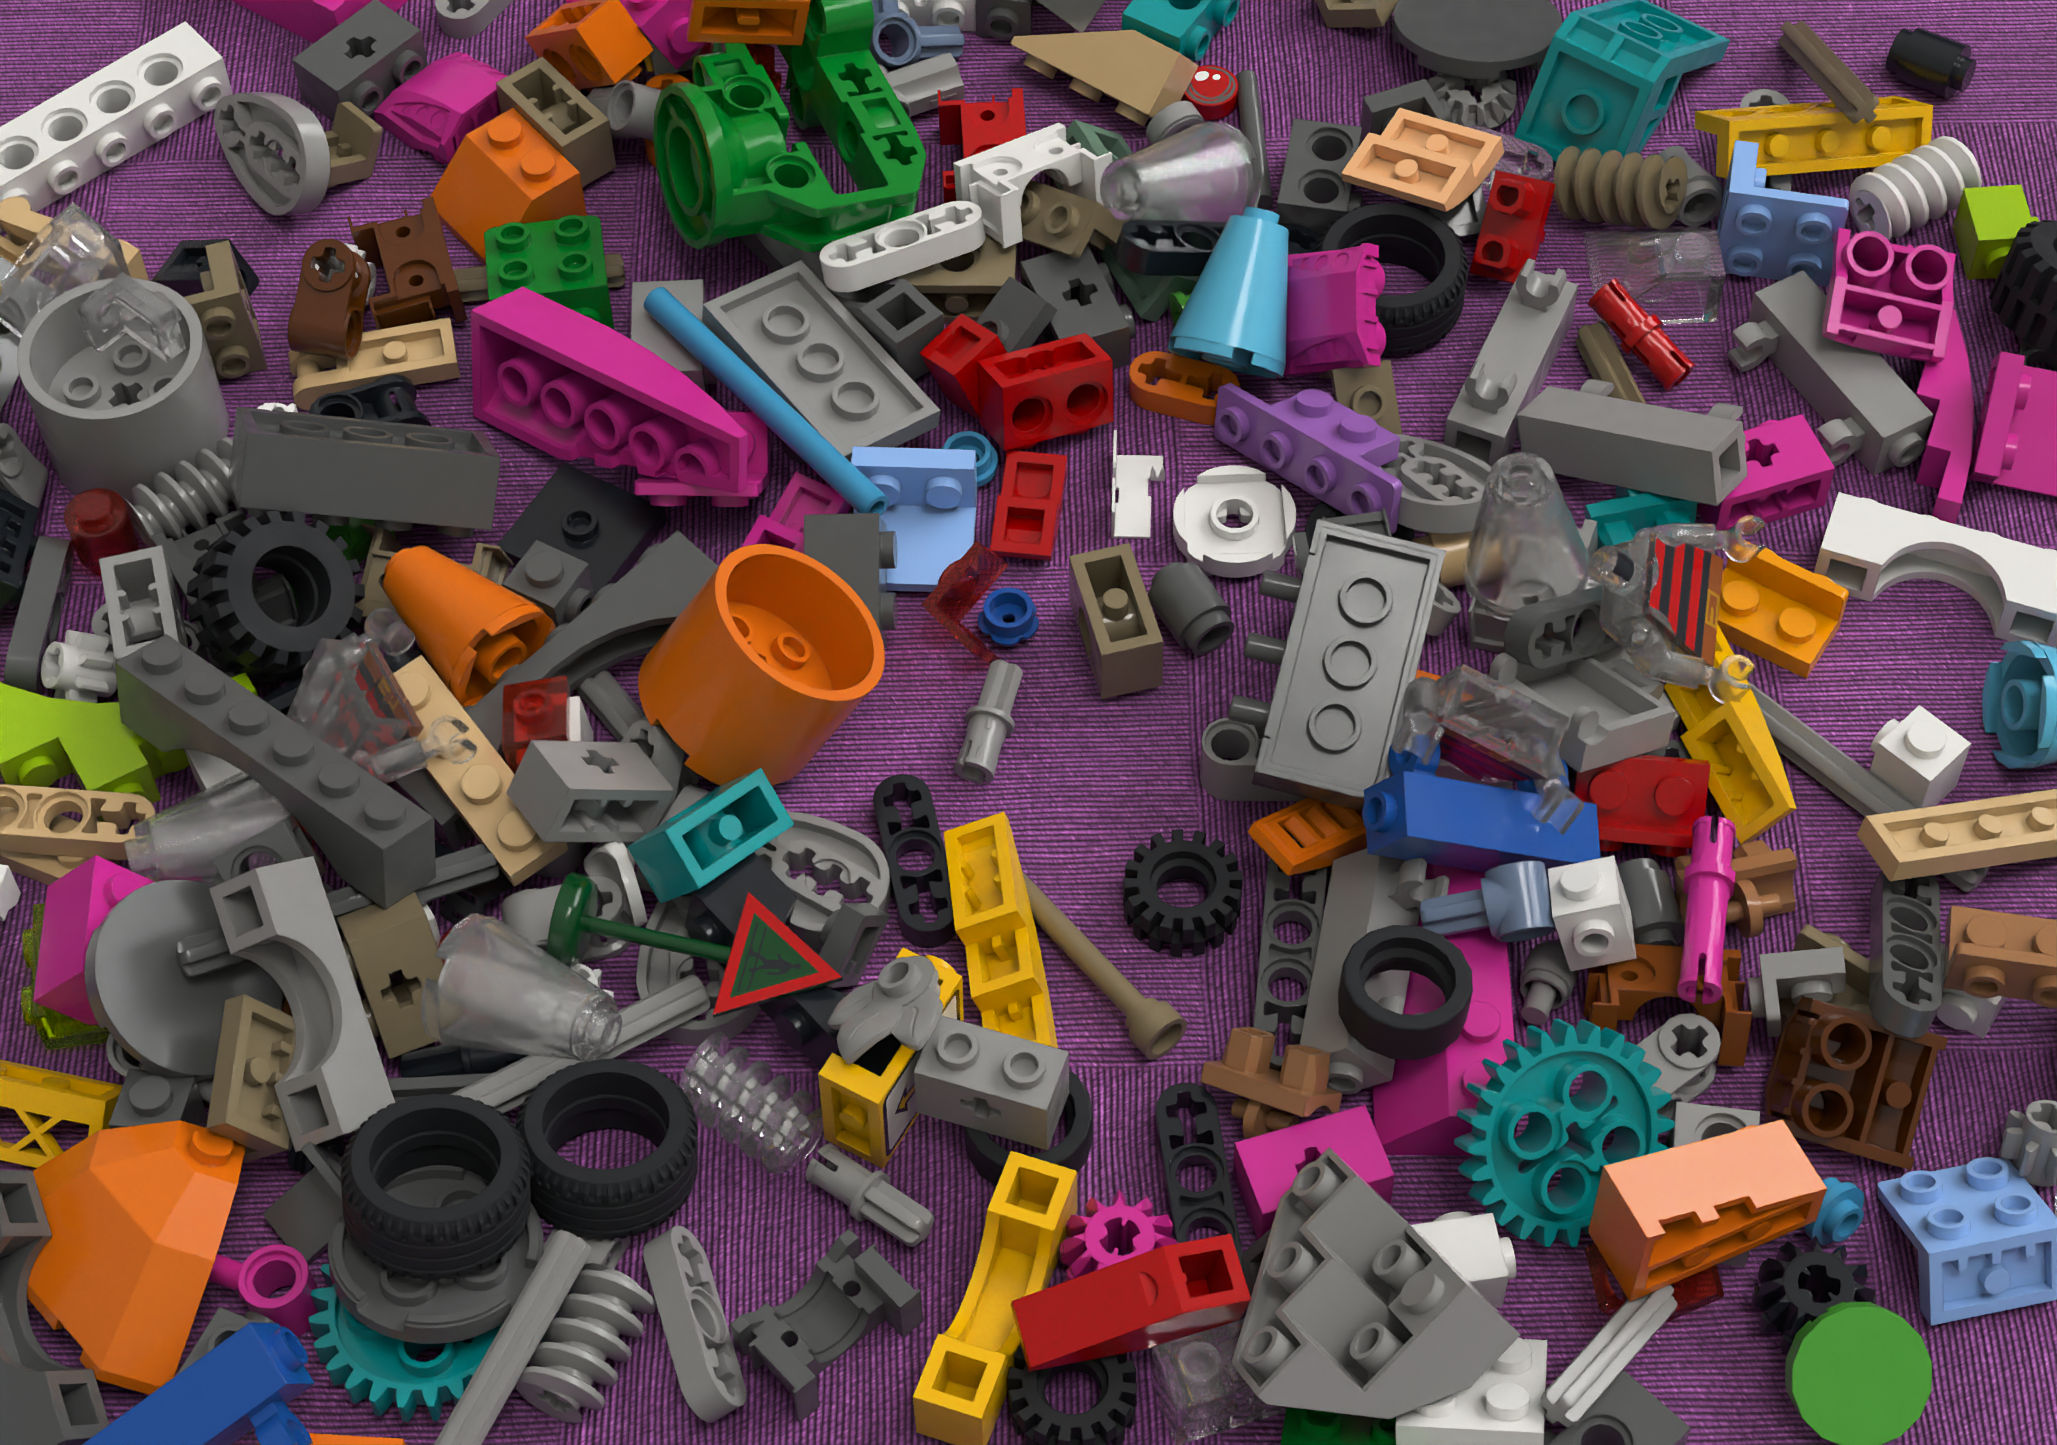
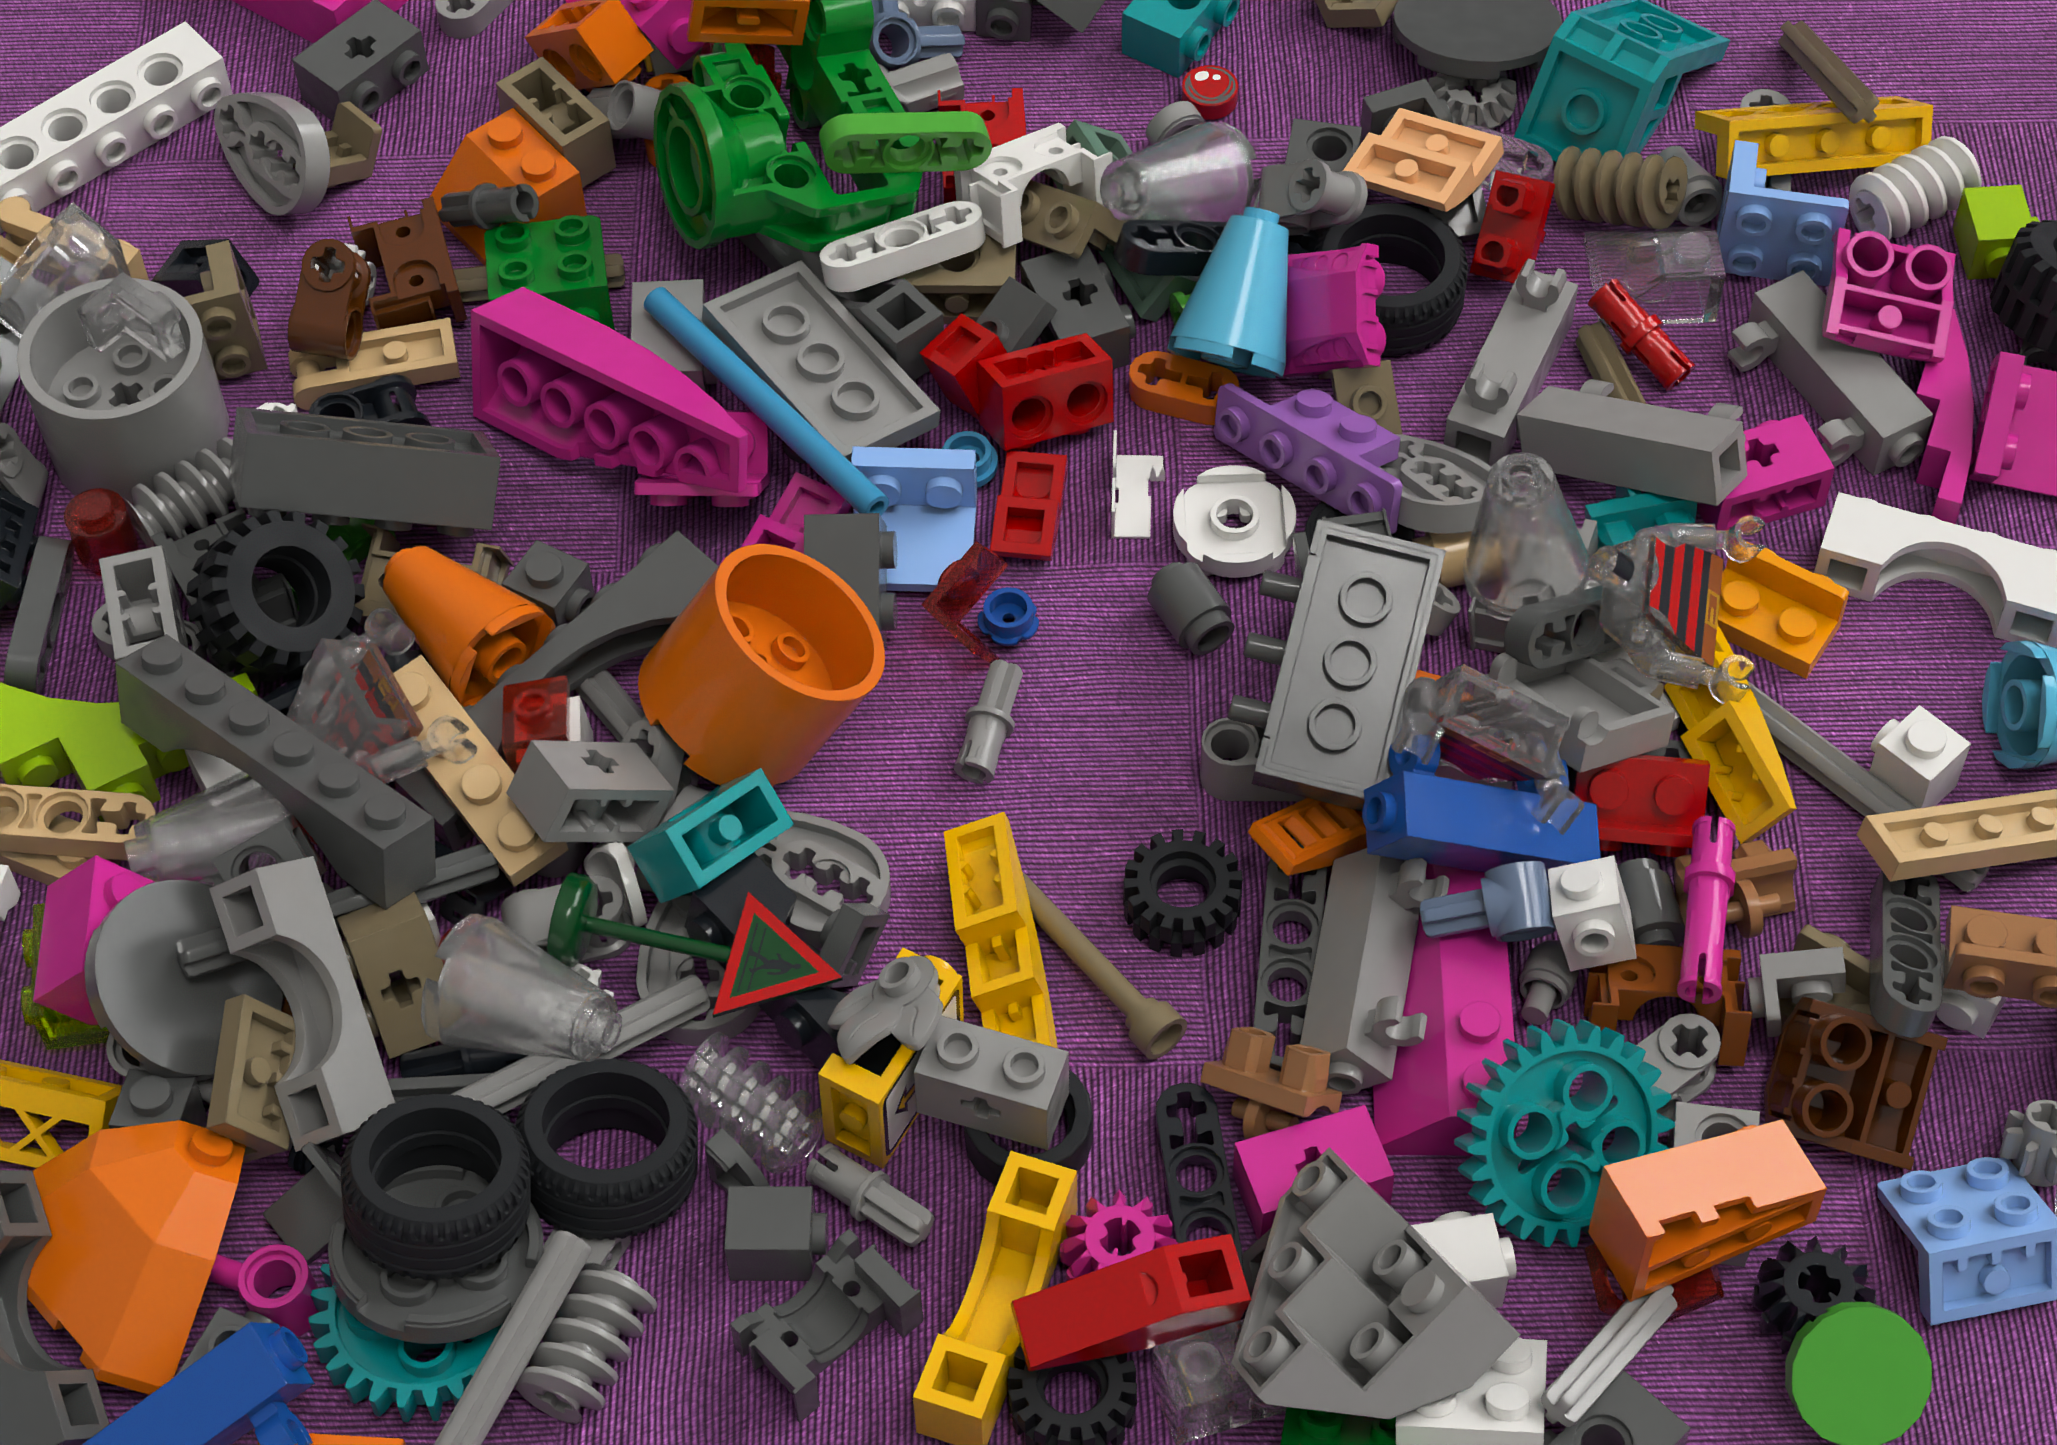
(80, 667): white gear -> none
(442, 105): dark pink slope -> none
(489, 206): none -> dark grey axle
(587, 522): black plate -> none
(694, 1324): light grey beam -> none
(731, 1164): none -> dark grey tile
(773, 1233): none -> dark grey brick
(864, 156): none -> bright green beam
(923, 836): black beam -> none
(1113, 63): tan slope -> none
(1115, 620): dark tan brick -> none
(1253, 130): dark grey bar -> none
(1311, 195): none -> light grey piece
(1407, 950): black tyre -> none
(1839, 1213): dark azure plate -> none
(1931, 62): black brick -> none

